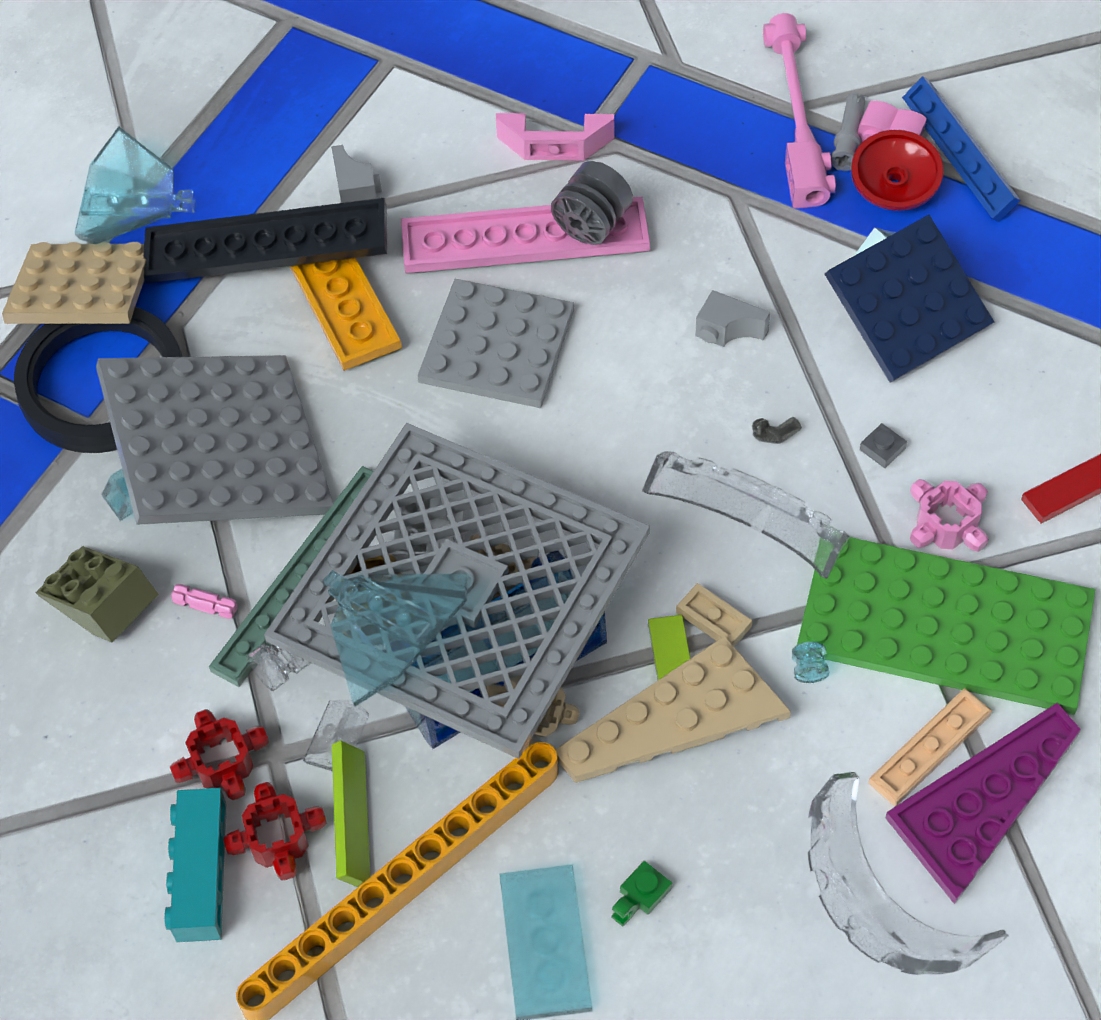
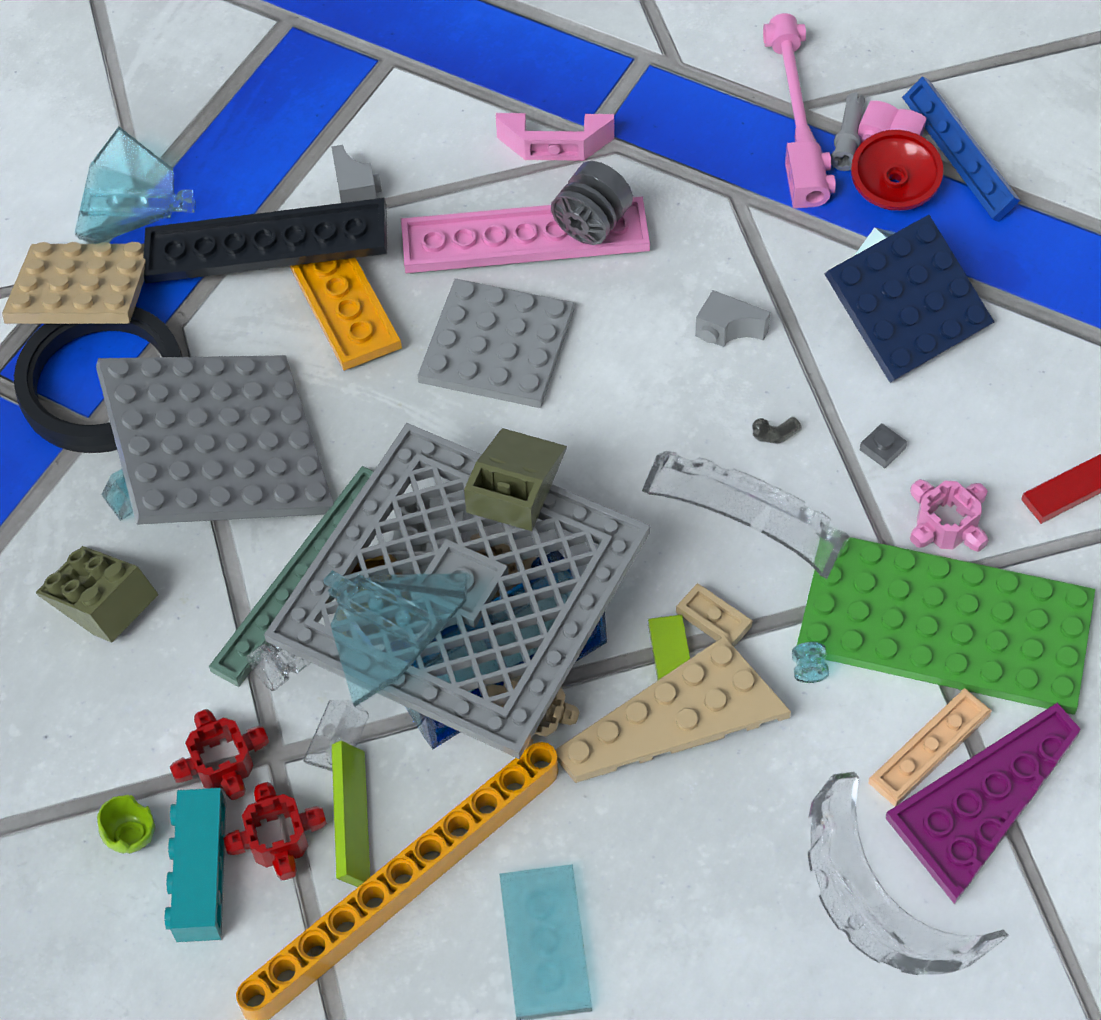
(125, 824): none -> lime hair
(204, 601): bright pink axle -> none
(513, 478): none -> olive slope
(641, 890): green plate -> none

